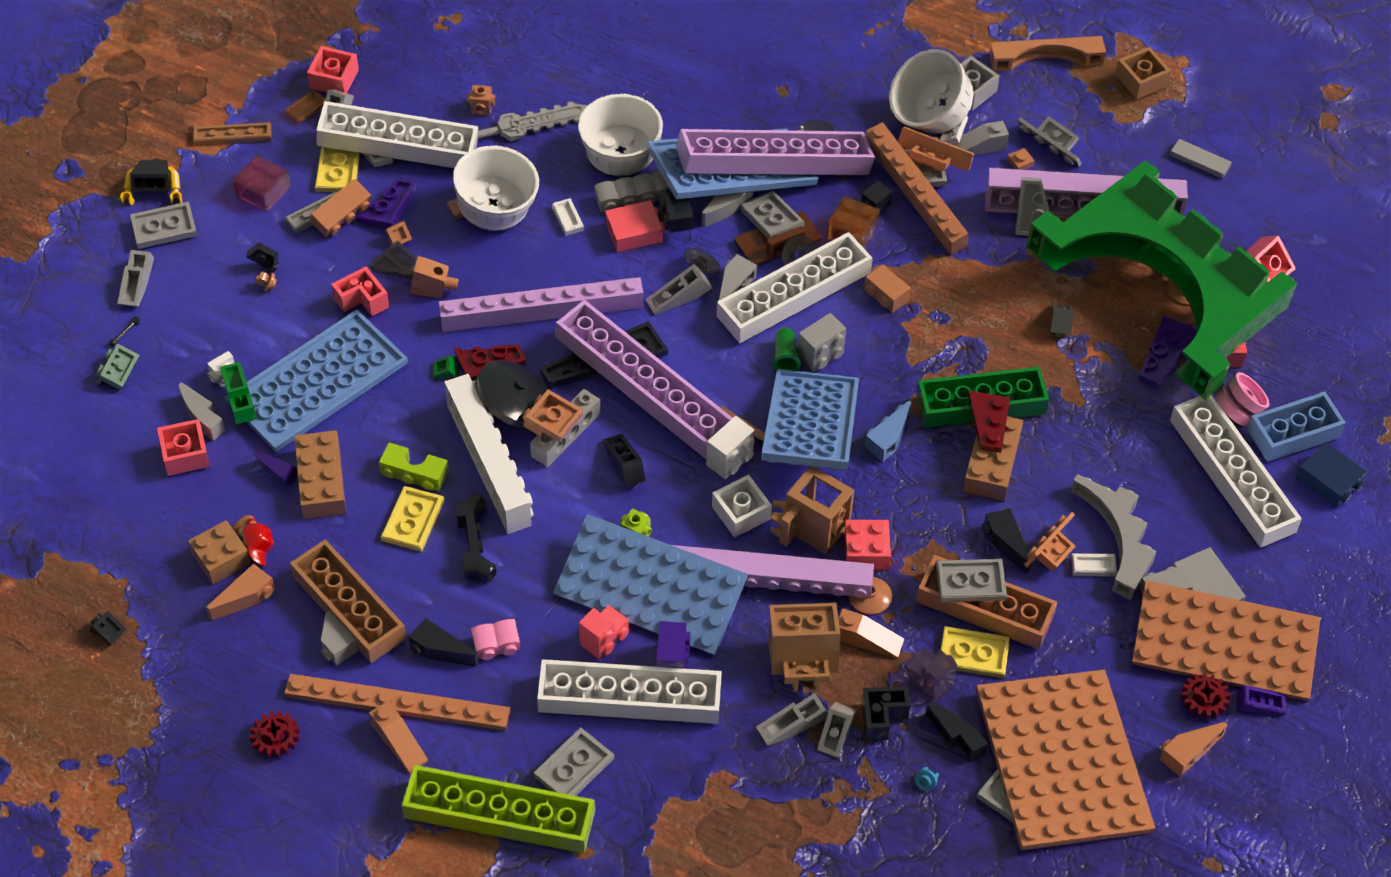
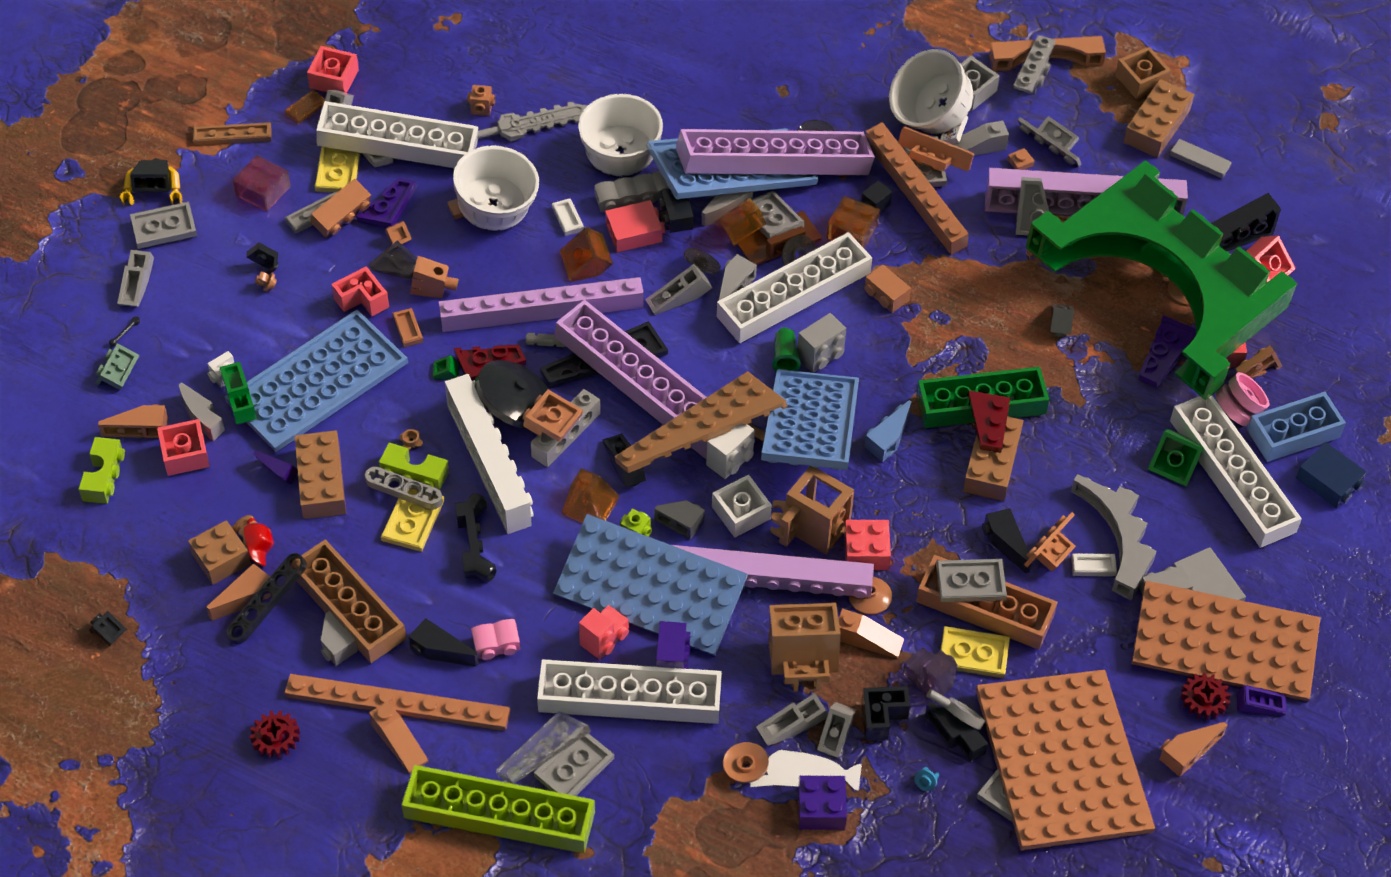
(99, 485): none -> lime arch
(135, 423): none -> nougat slope
(264, 609): none -> black beam
(402, 490): none -> light grey beam
(407, 327): none -> nougat tile
(411, 434): none -> medium nougat plate
(543, 340): none -> light grey axle
(545, 744): none -> clear wing
(586, 255): none -> clear orange slope
(590, 496): none -> clear orange slope
(680, 517): none -> dark grey slope
(711, 417): none -> medium nougat wing
(741, 221): none -> clear orange slope
(745, 754): none -> nougat dish
(788, 765): none -> white sticker
(822, 802): none -> dark purple brick
(958, 709): none -> light grey piece
(1035, 66): none -> light grey bracket
(1158, 118): none -> medium nougat brick
(1175, 457): none -> green slope
(1248, 222): none -> black wedge
(1257, 364): none -> nougat wing

